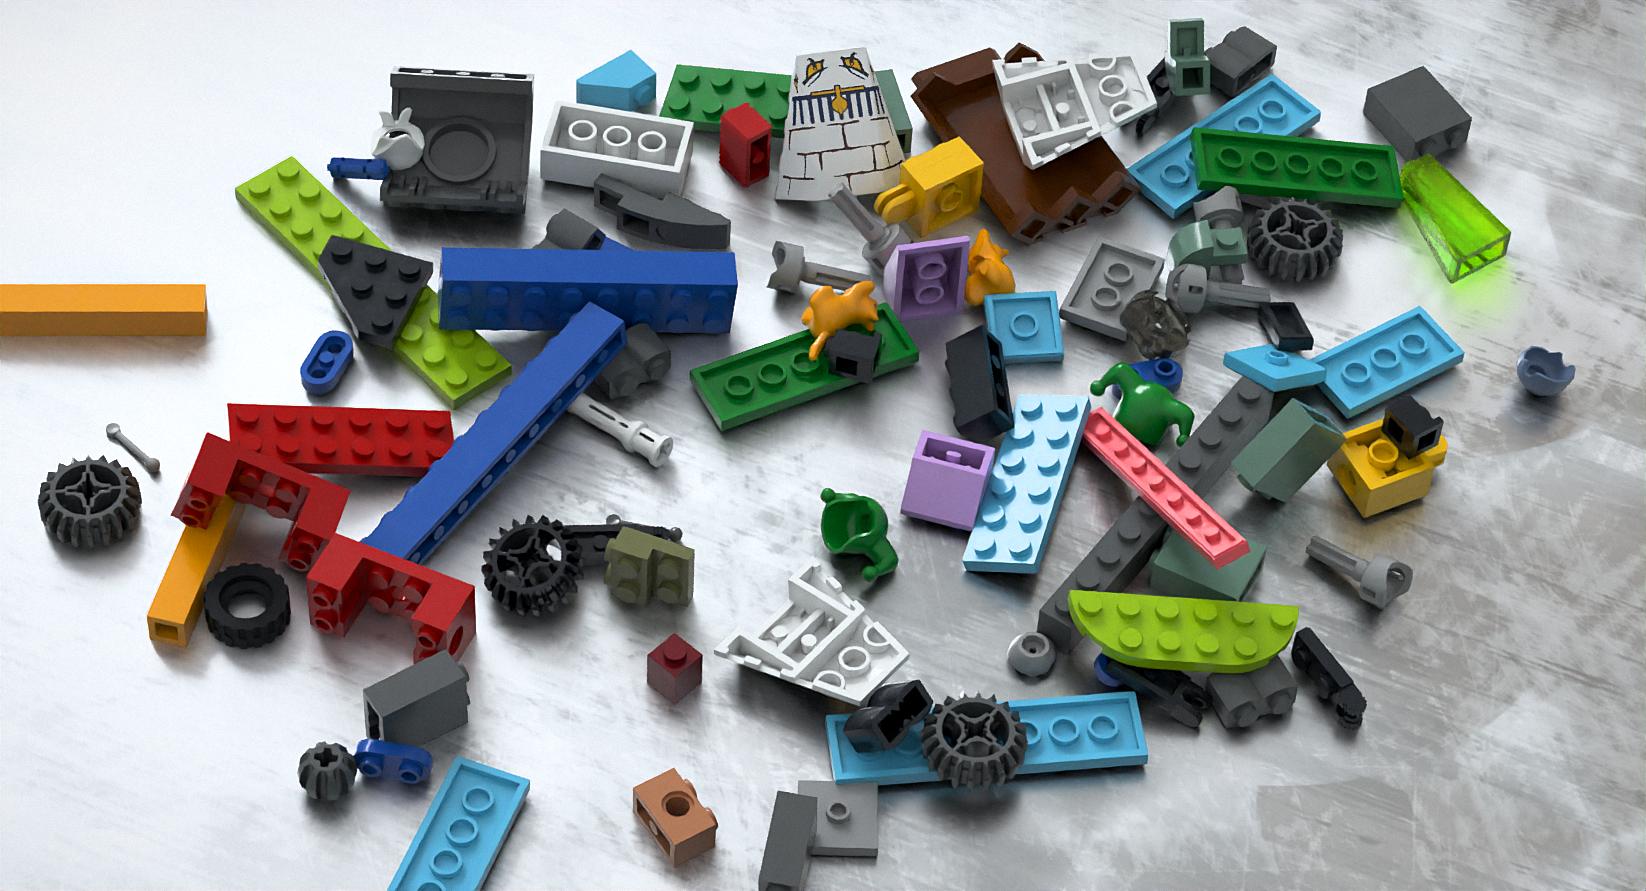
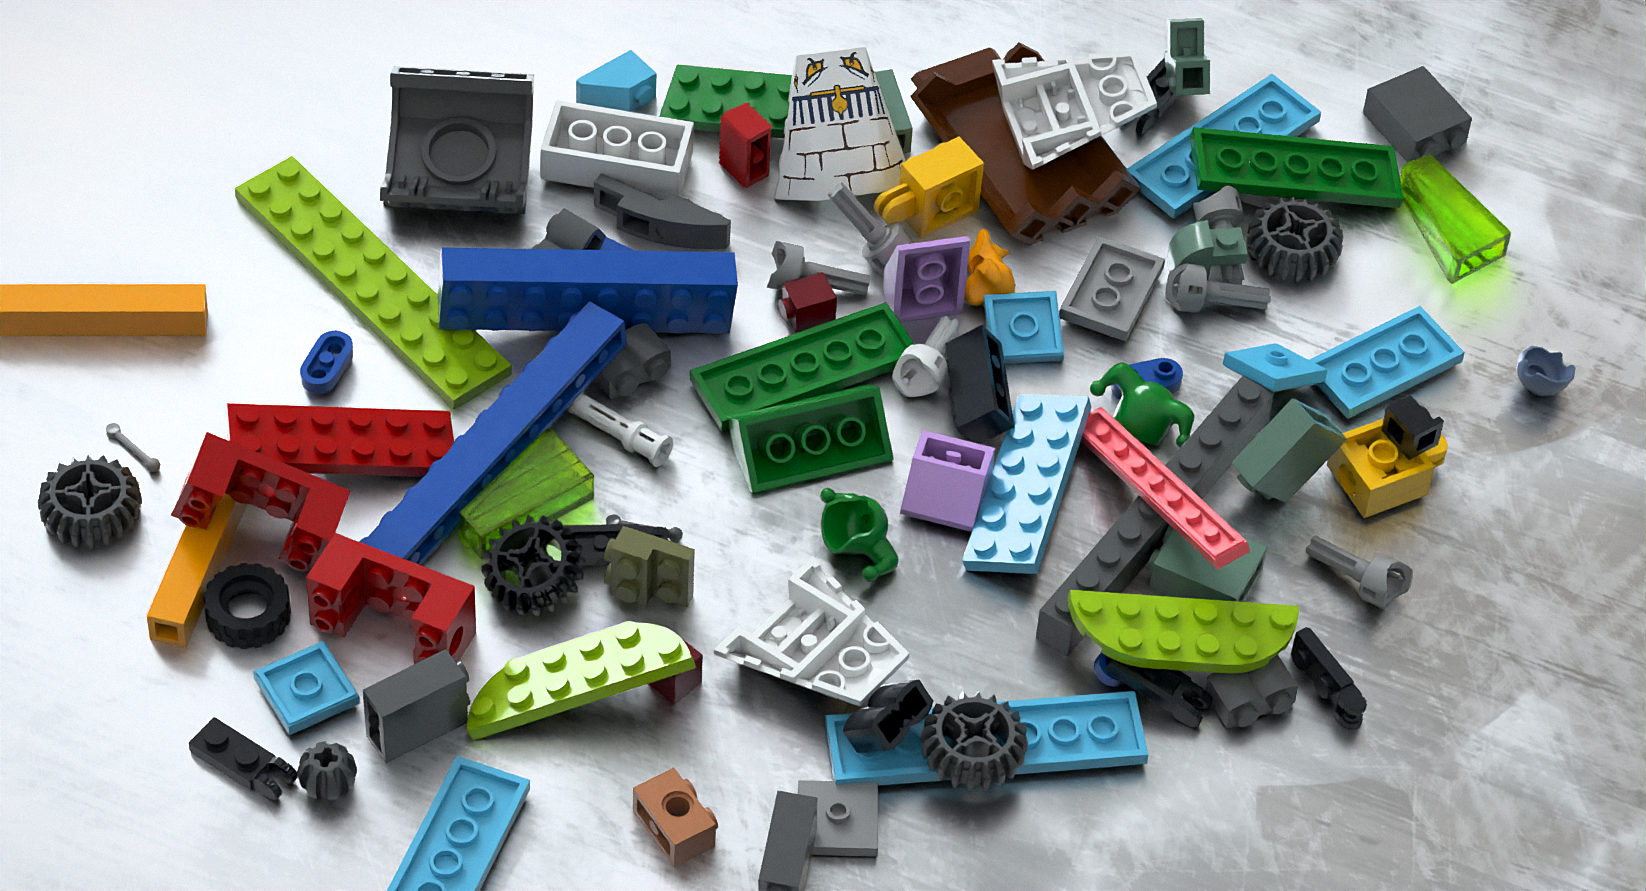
(241, 758): none -> black hinge
(306, 687): none -> medium azure plate
(358, 168): blue axle -> none
(374, 287): black plate -> none
(393, 760): blue plate -> none
(400, 151): white piece -> none
(539, 482): none -> clear neon green slope
(576, 675): none -> plate
(808, 302): none -> dark red brick
(811, 437): none -> green slope
(834, 311): light orange animal -> none
(853, 355): black brick -> none
(925, 362): none -> white piece
(1030, 663): light grey plate -> none
(1140, 321): clear smoke plate -> none
(1240, 60): dark grey brick -> none
(1285, 326): black tile -> none

